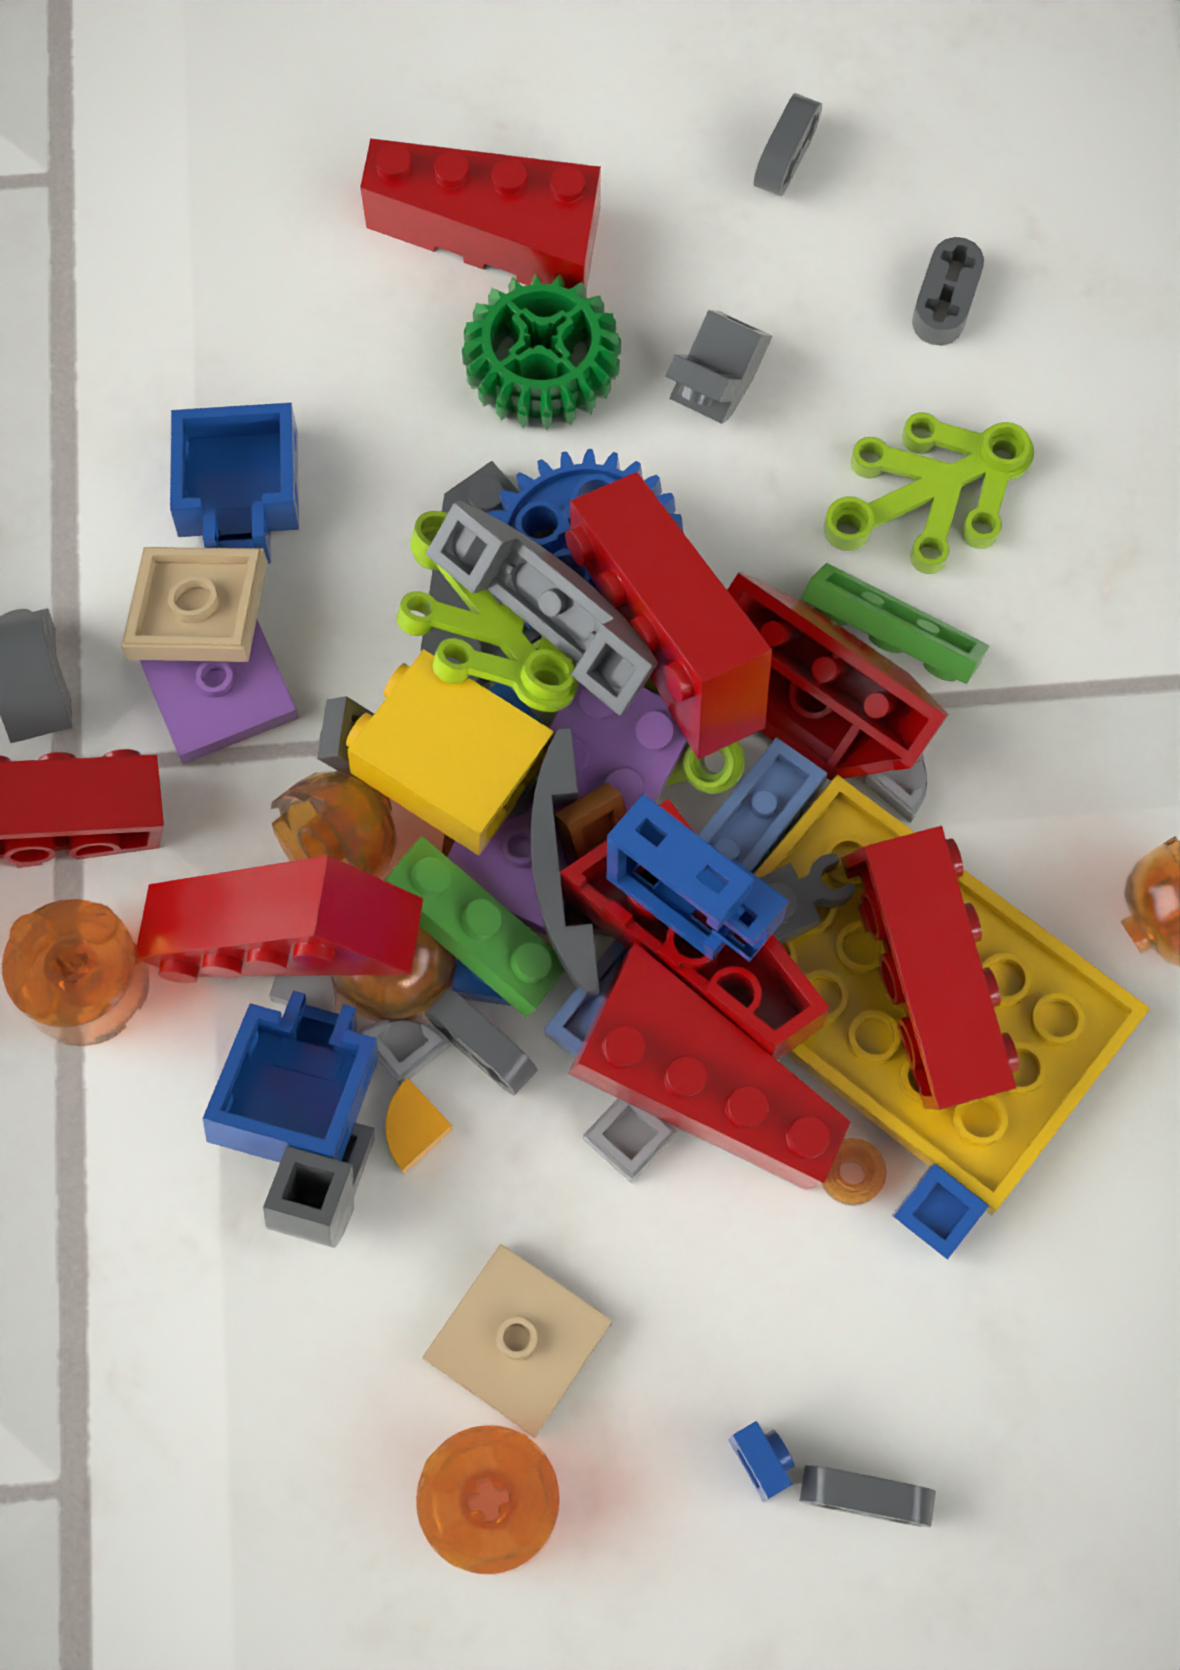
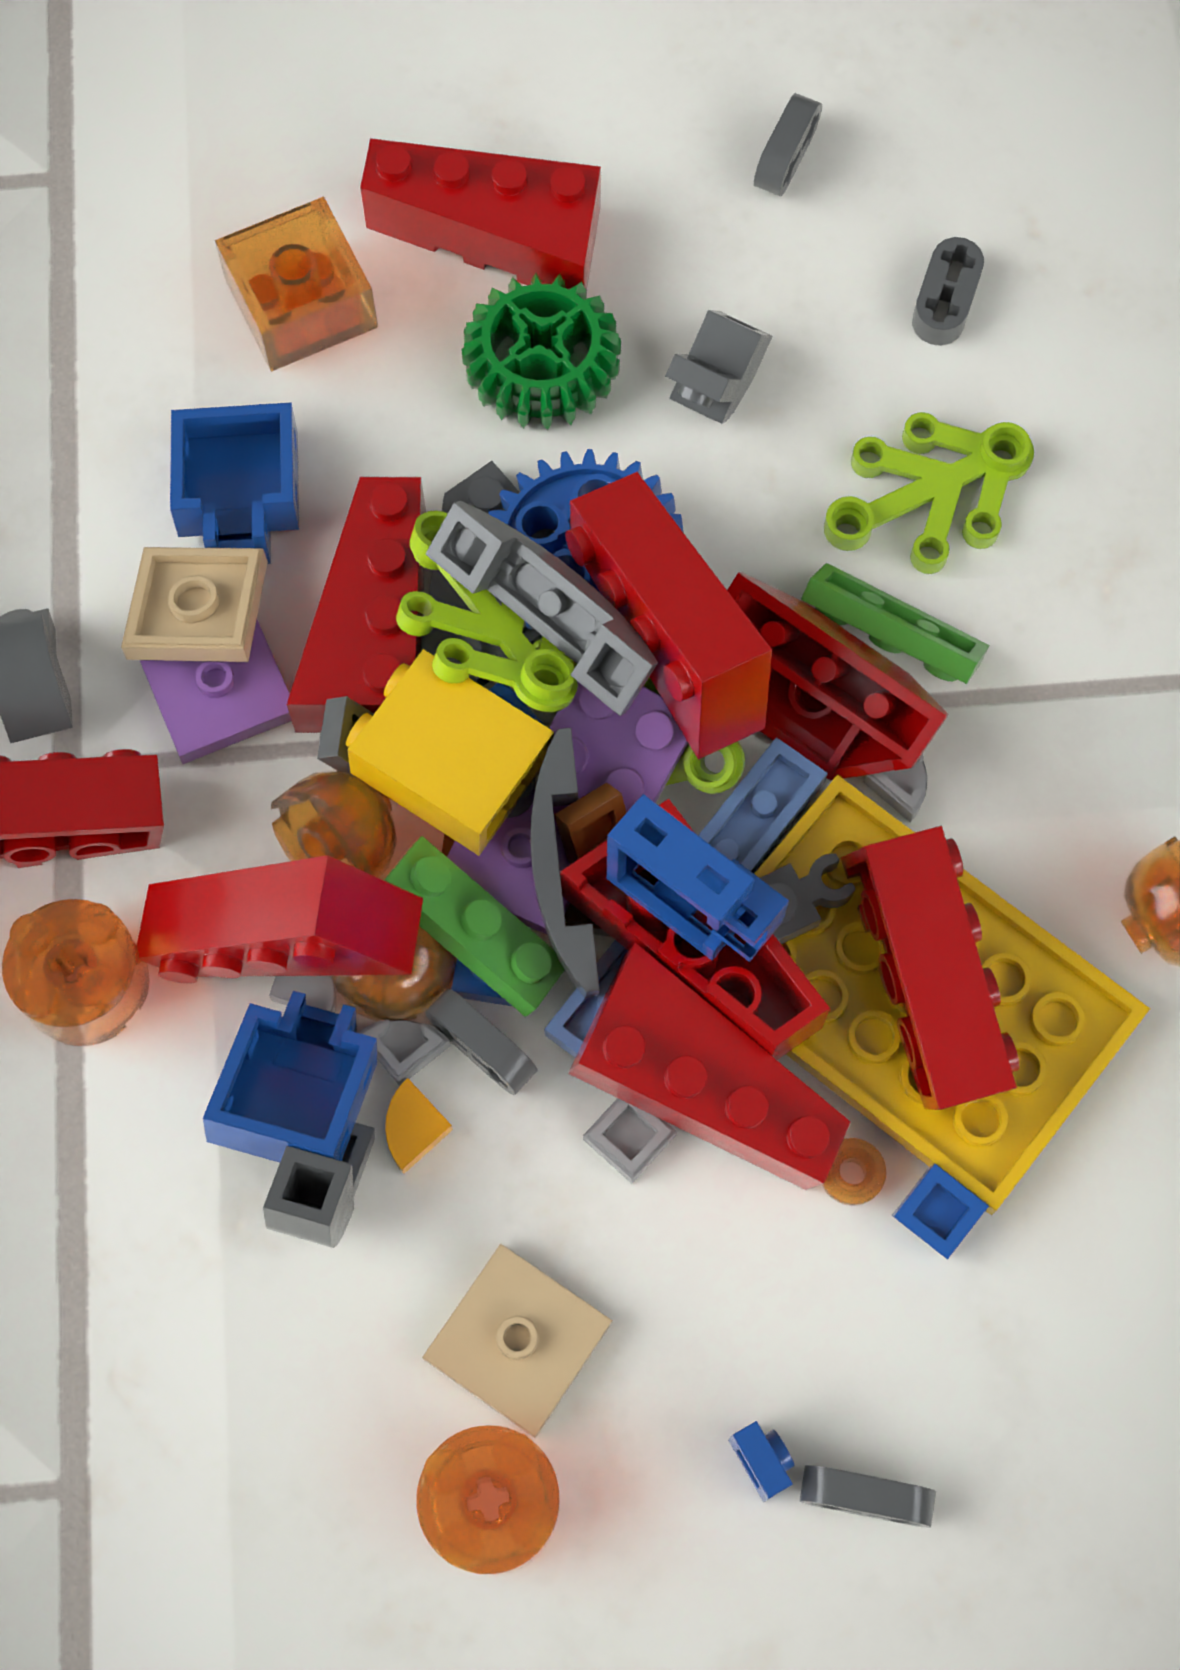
(297, 283): none -> clear orange brick
(355, 628): none -> red wedge

